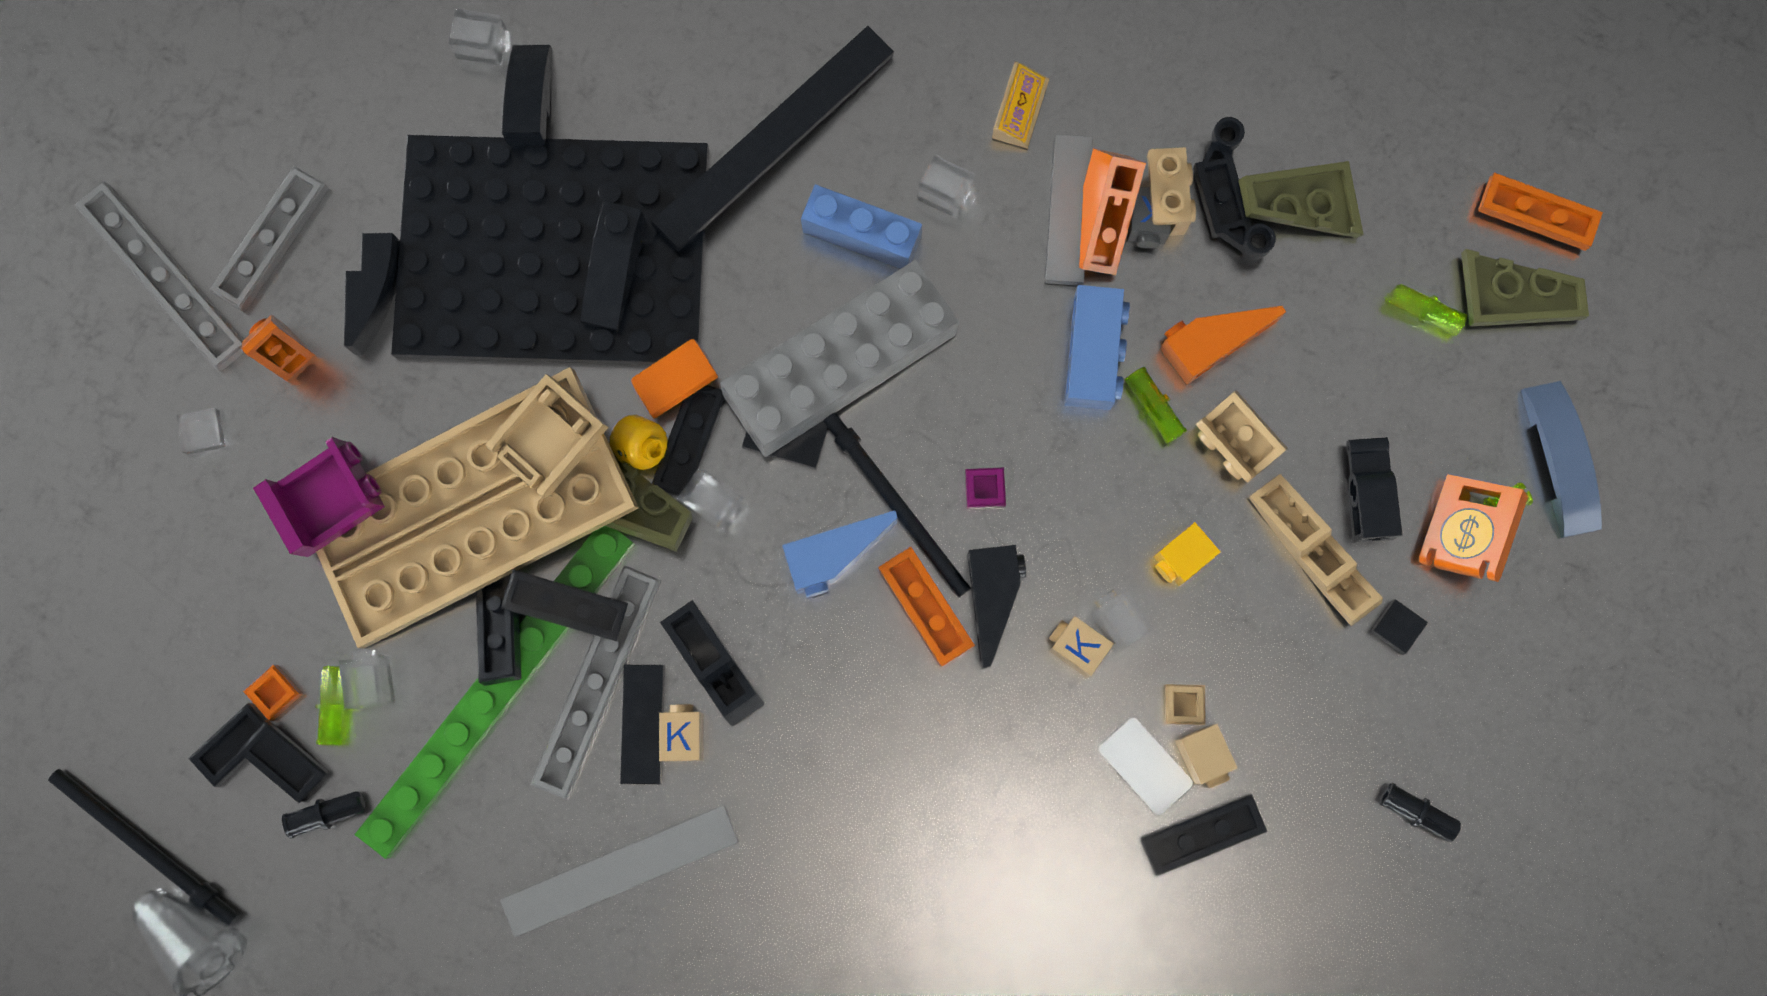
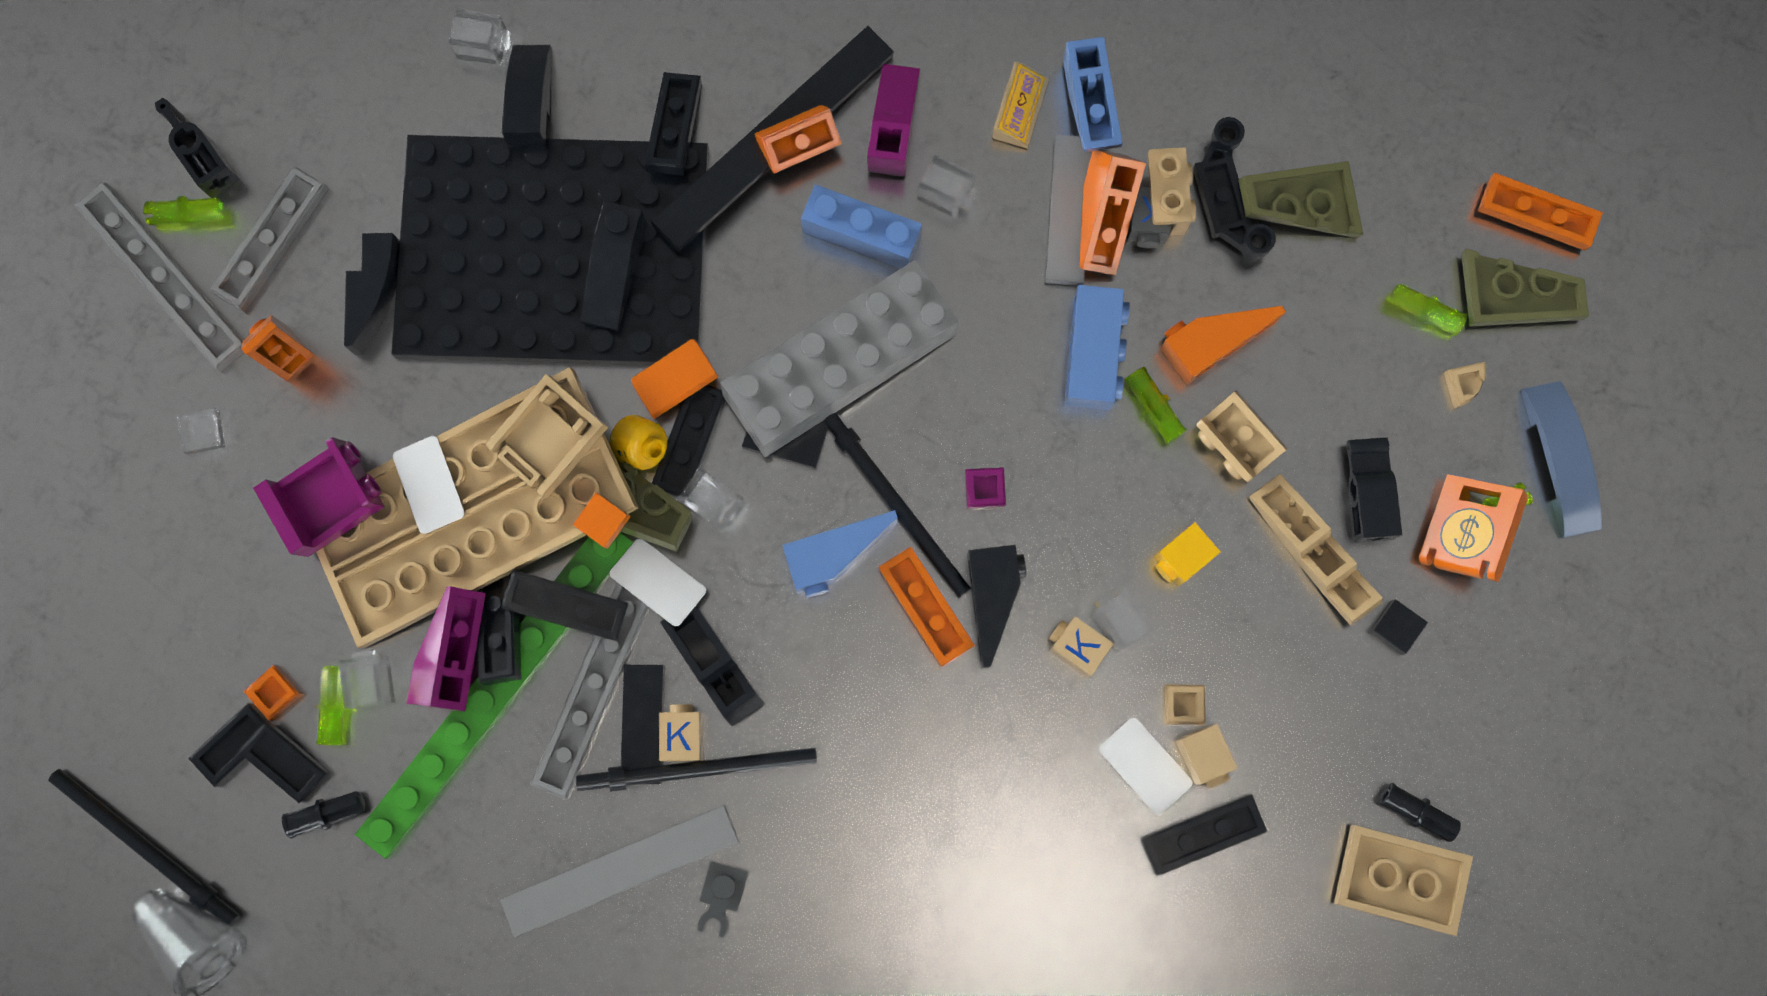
(183, 210): none -> clear neon green axle
(200, 155): none -> black piece
(428, 484): none -> white sticker
(448, 652): none -> magenta slope
(601, 520): none -> orange tile
(618, 778): none -> black bar
(657, 582): none -> white sticker
(673, 123): none -> black tile
(723, 891): none -> dark grey plate
(798, 138): none -> orange slope
(893, 120): none -> magenta slope
(1092, 94): none -> medium blue slope
(1403, 880): none -> tan plate
(1465, 383): none -> tan tile

